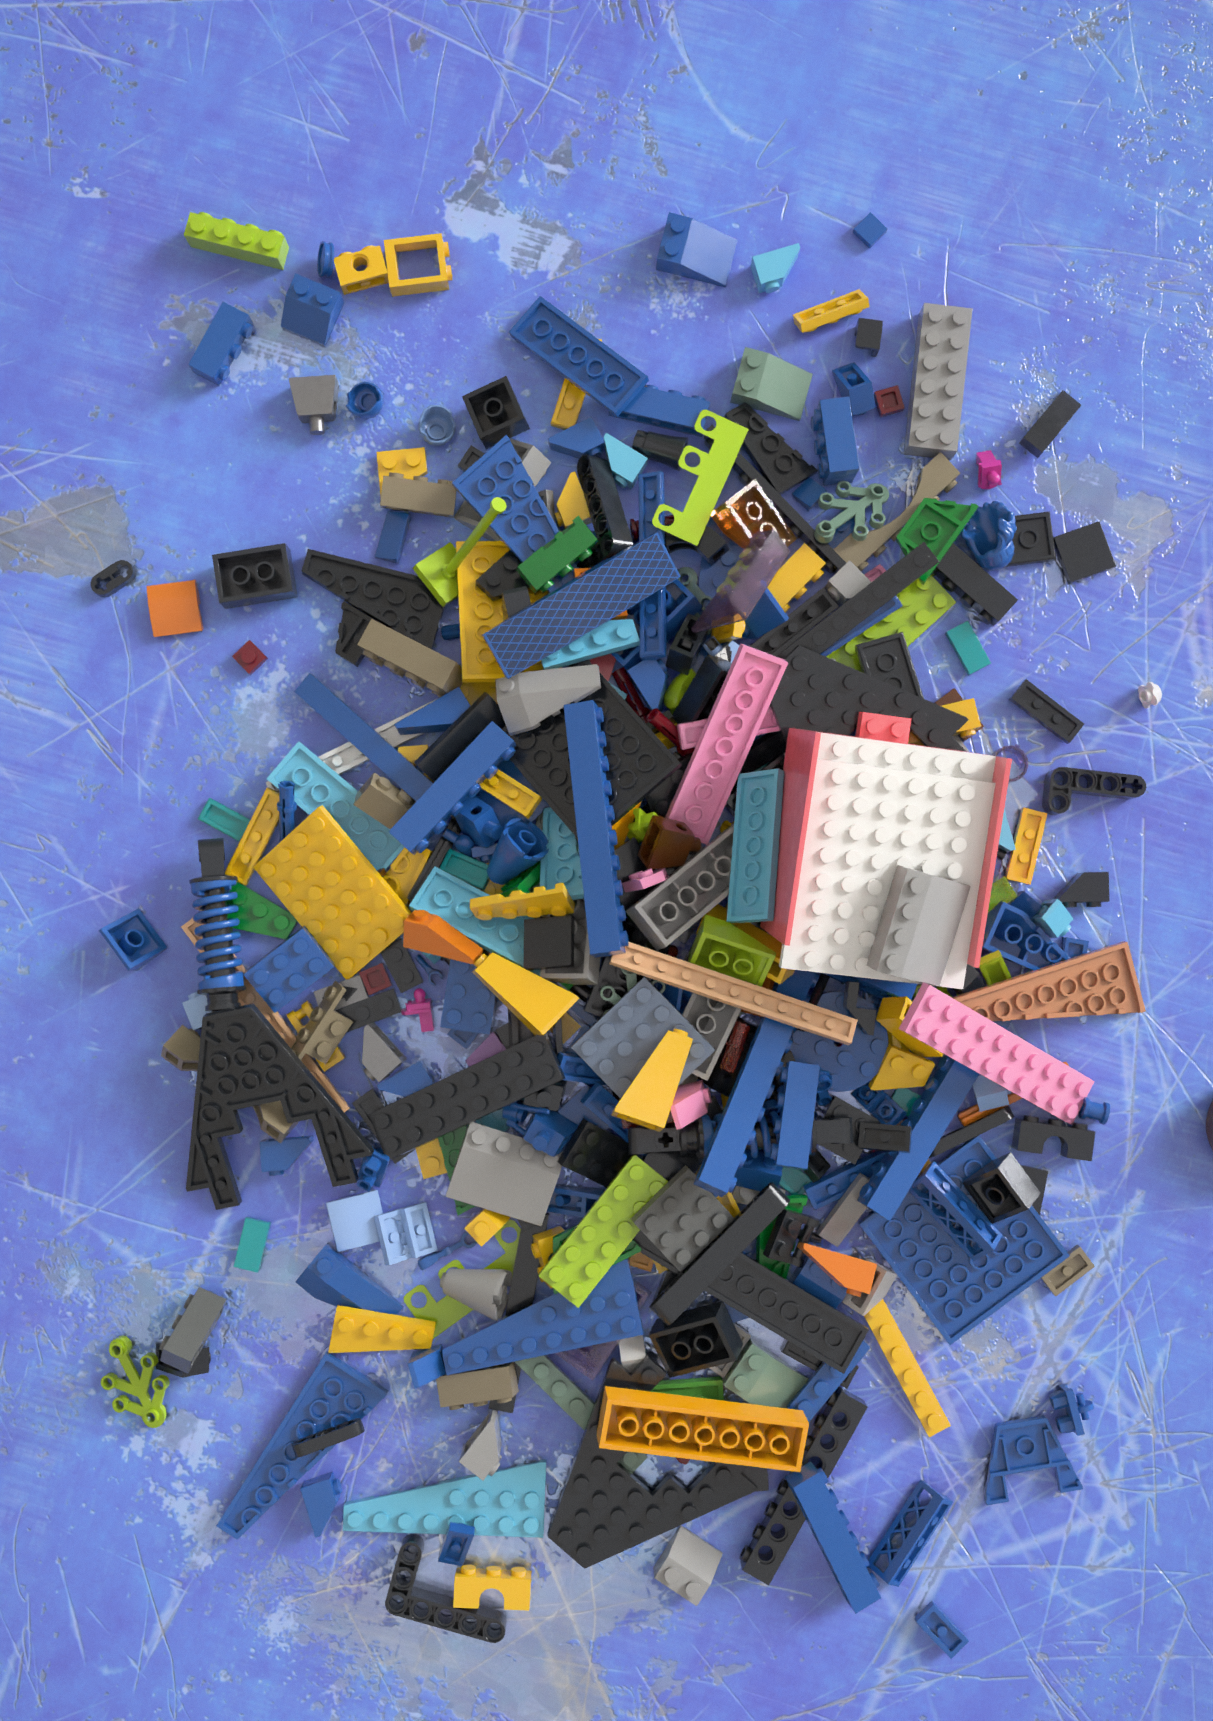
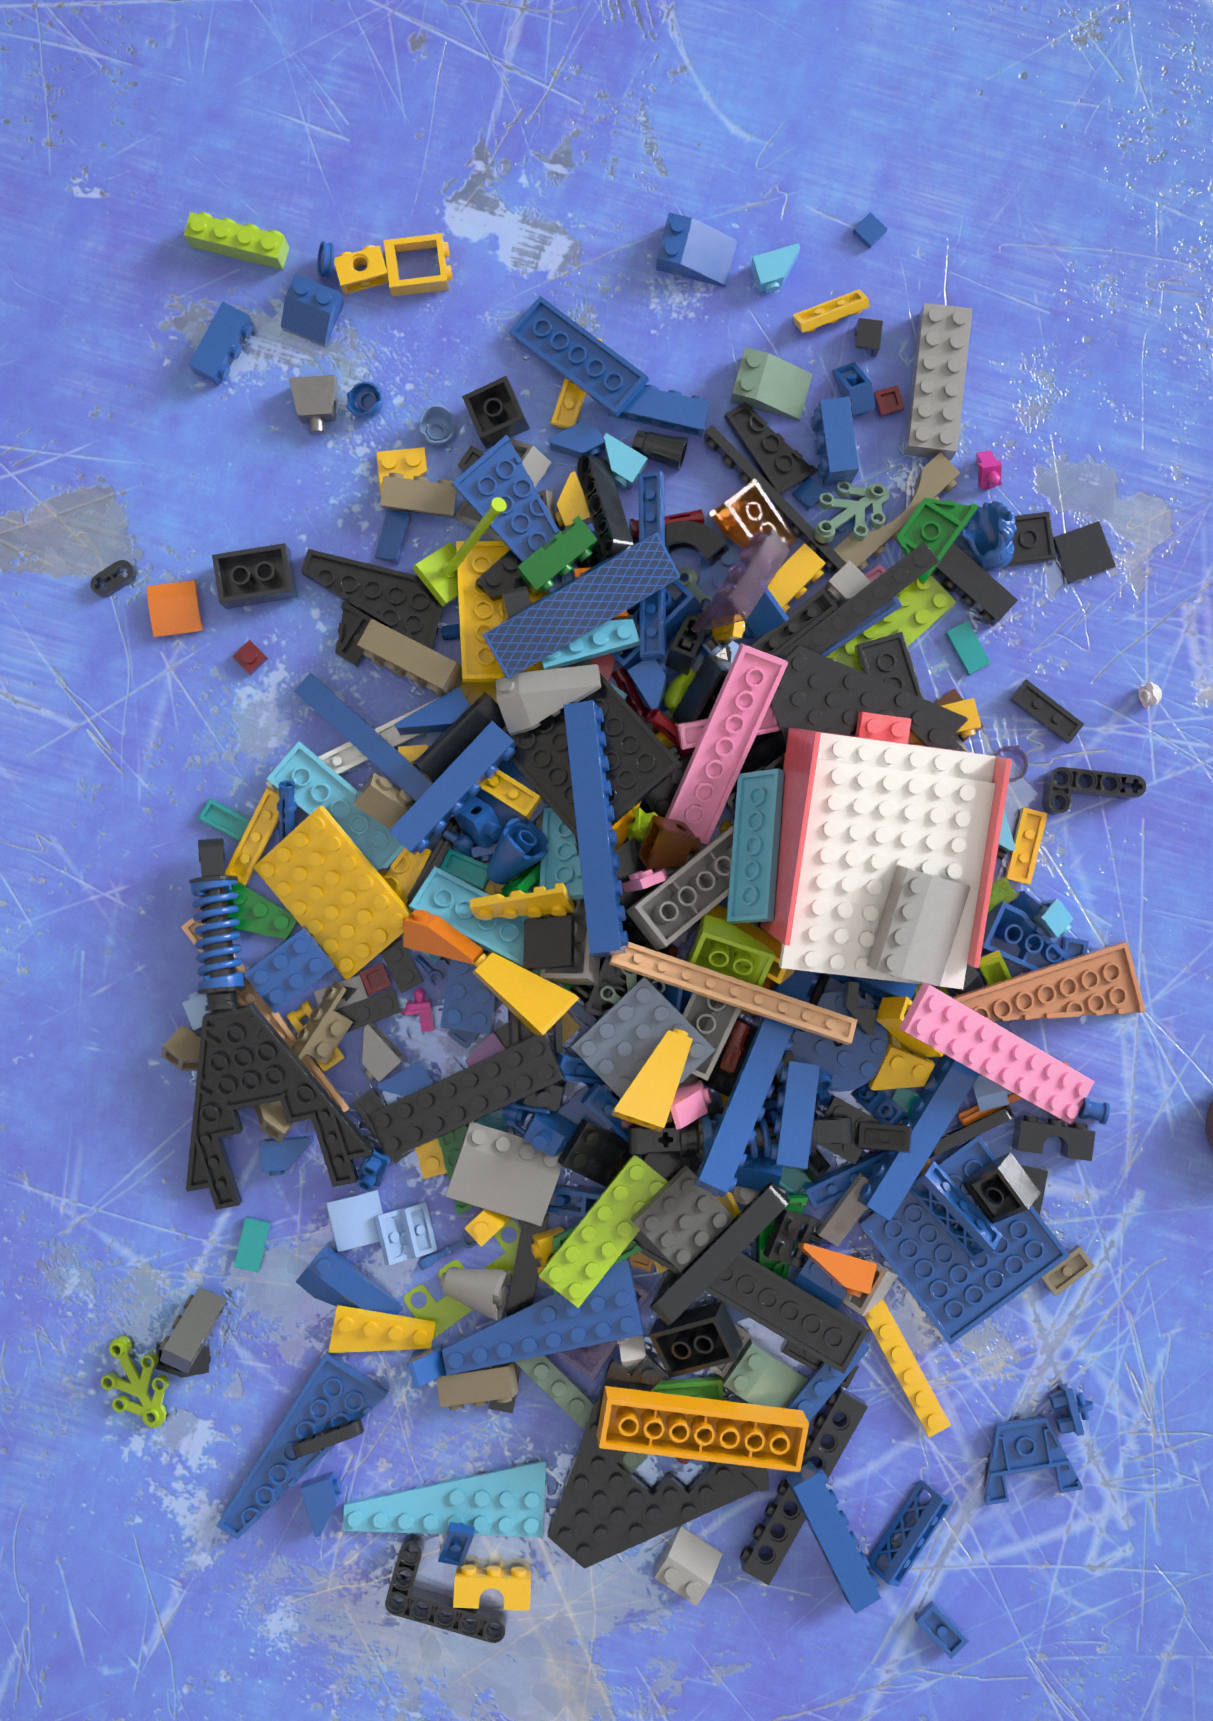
(133, 940): blue slope -> none
(483, 1448): light grey slope -> none
(712, 475): lime piece -> none
(1050, 424): black slope -> none
(1085, 888): black slope -> none

